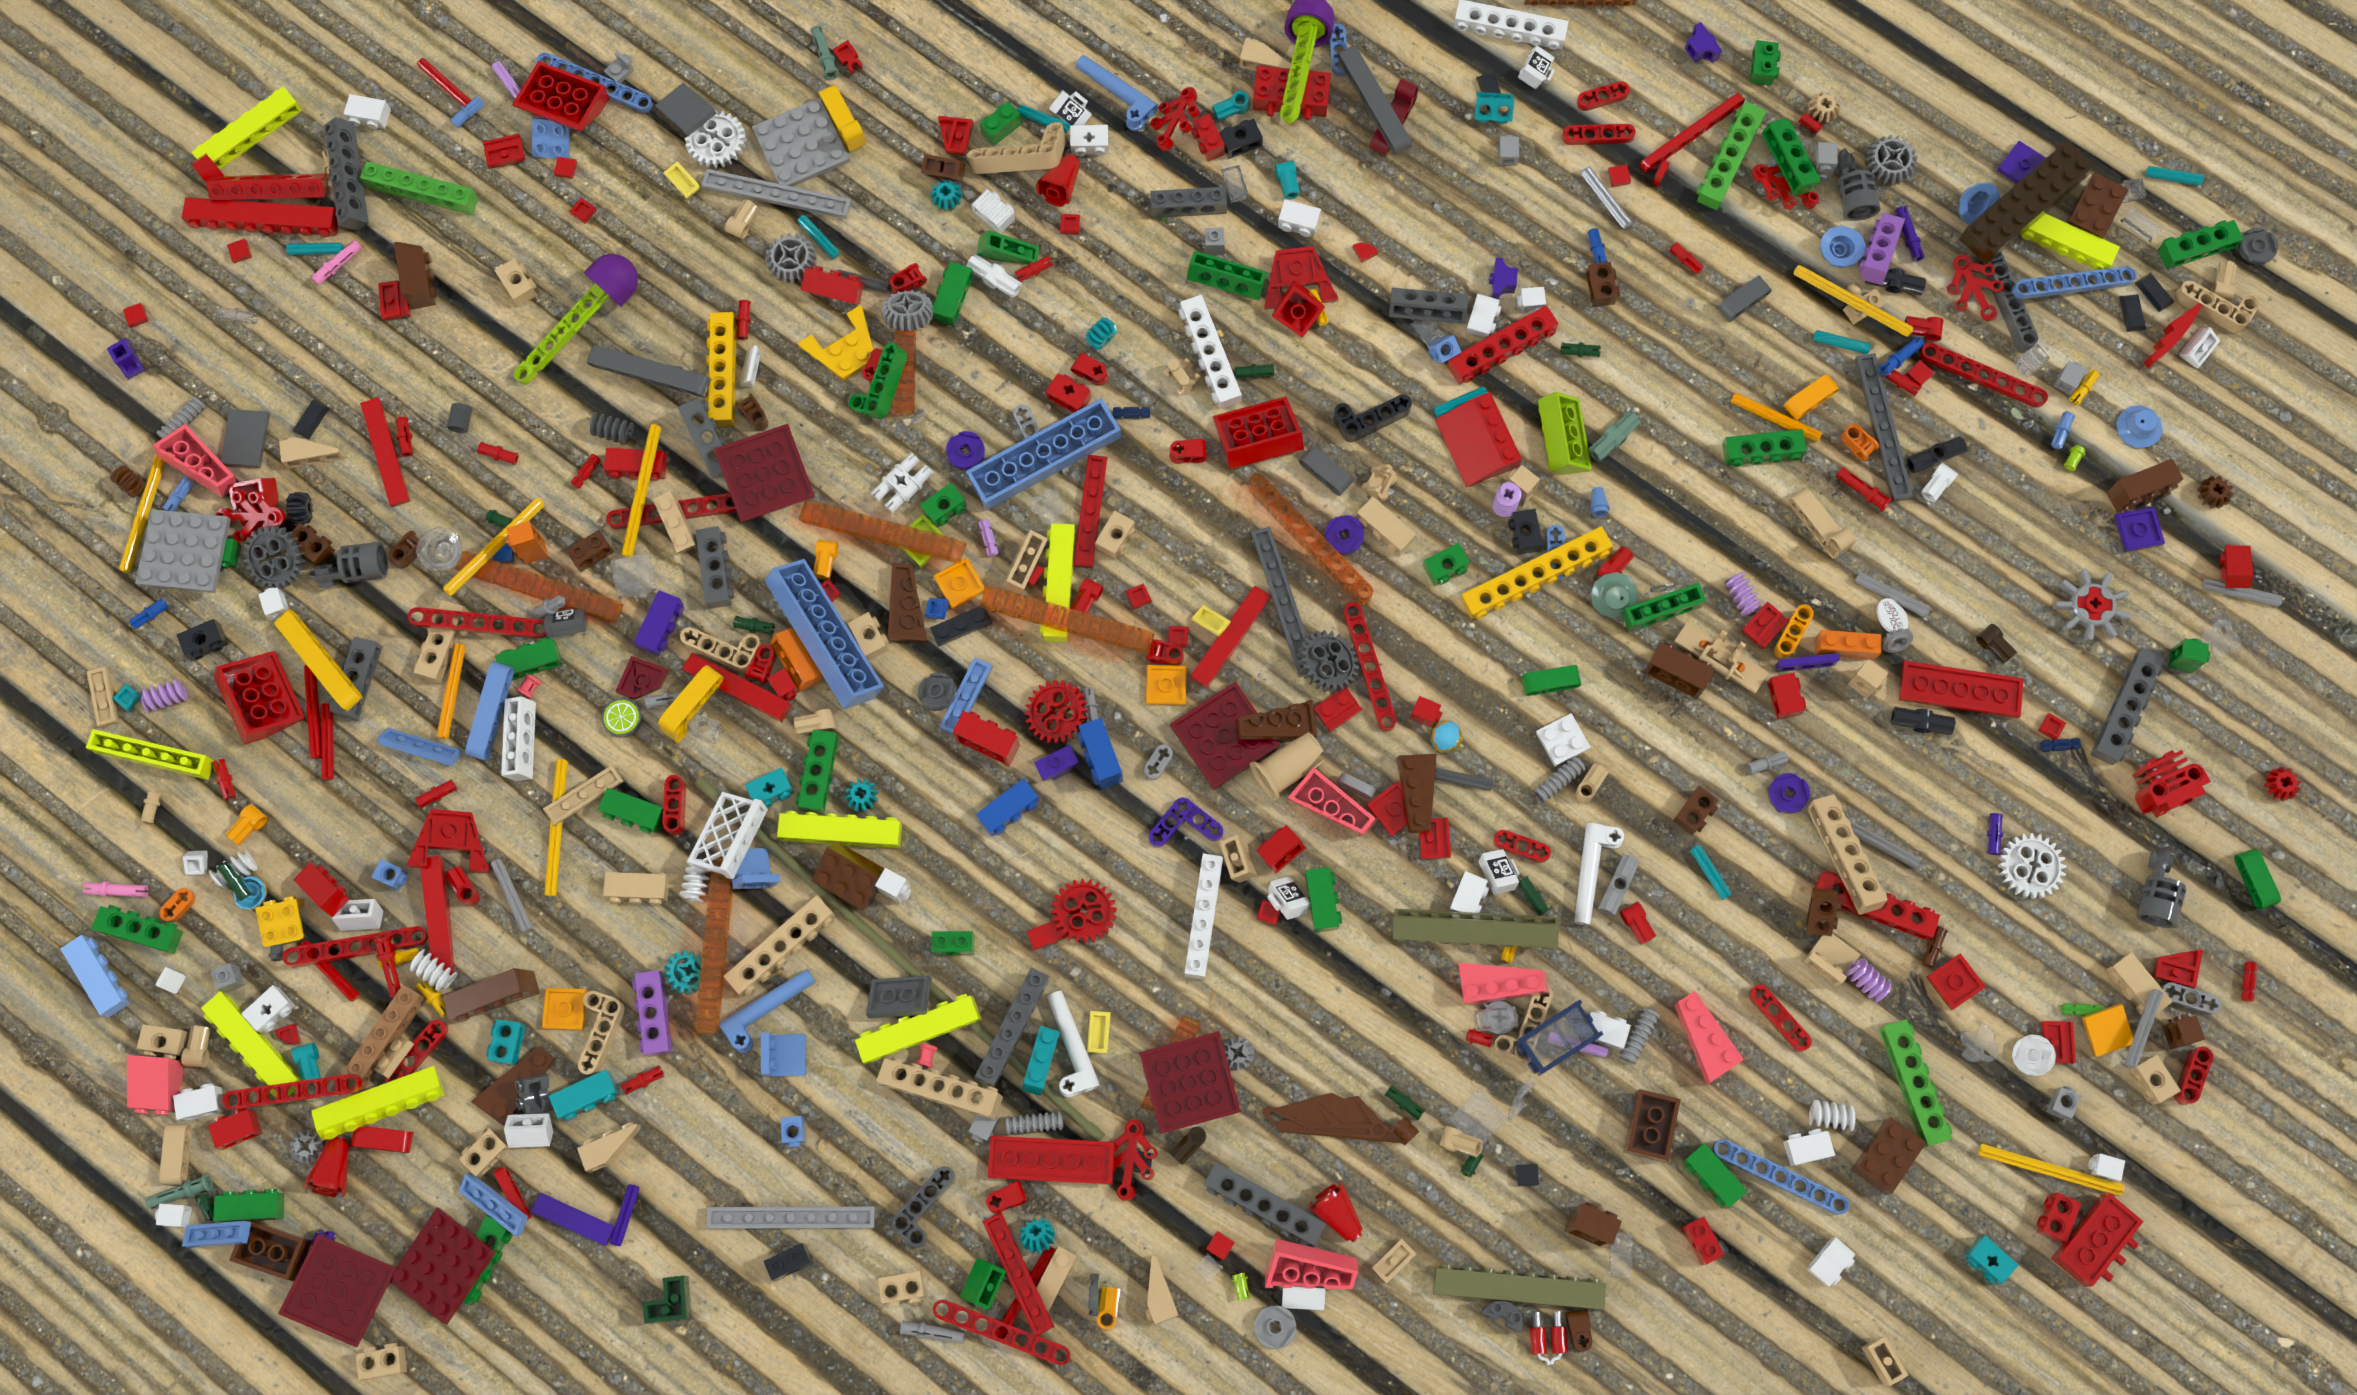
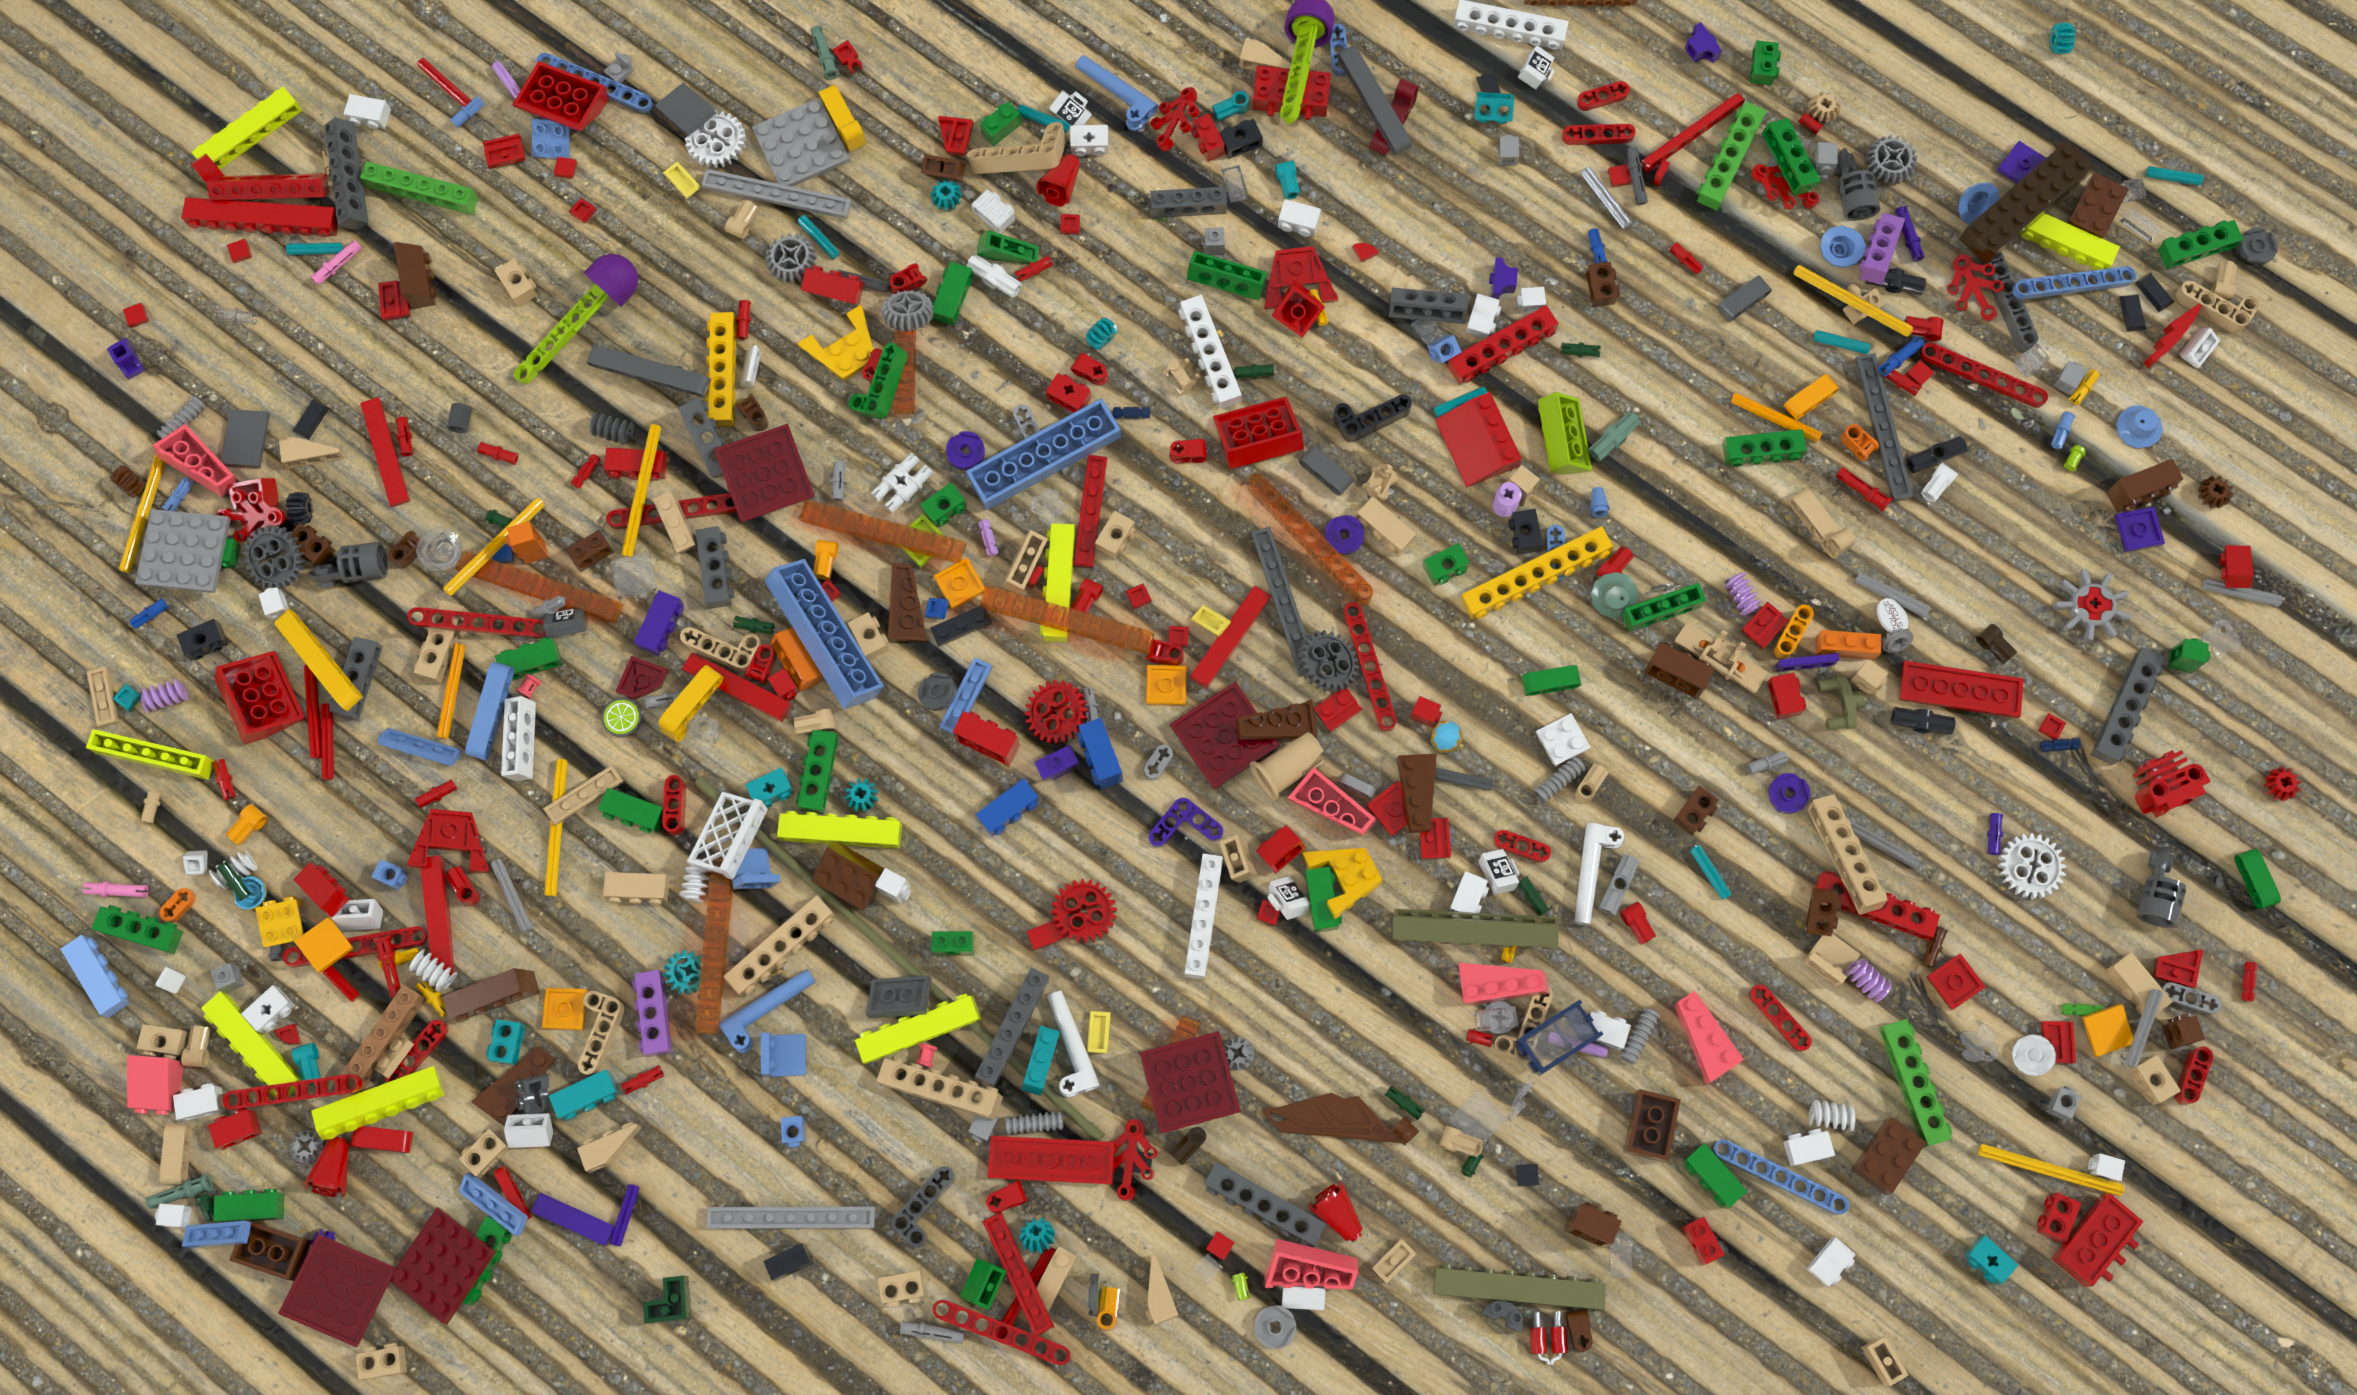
(323, 945): none -> light orange tile
(838, 481): none -> light grey pin
(1353, 871): none -> yellow wing
(1635, 169): none -> dark grey pin
(1849, 701): none -> olive connector
(2062, 38): none -> teal gear

